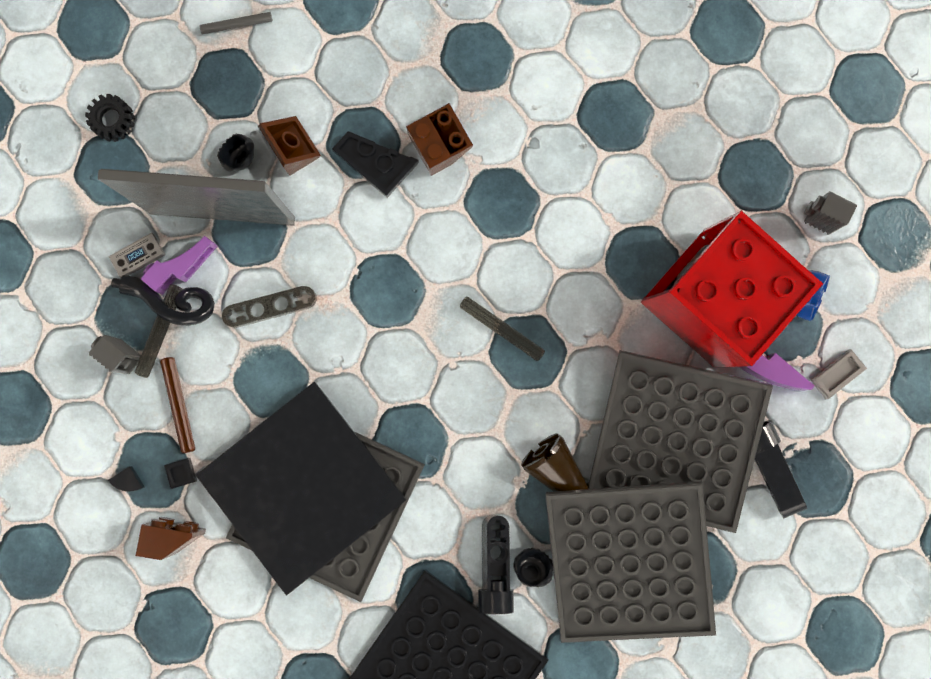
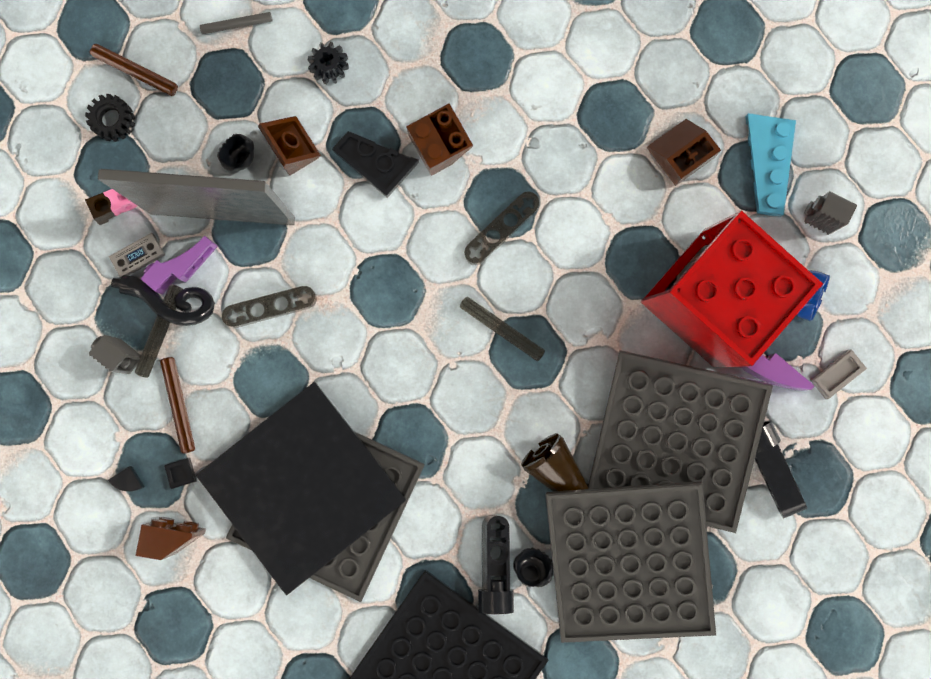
(108, 205): none -> leg
(133, 69): none -> reddish brown axle
(325, 54): none -> black gear
(503, 230): none -> clear smoke beam
(683, 150): none -> reddish brown slope
(771, 155): none -> medium azure wing

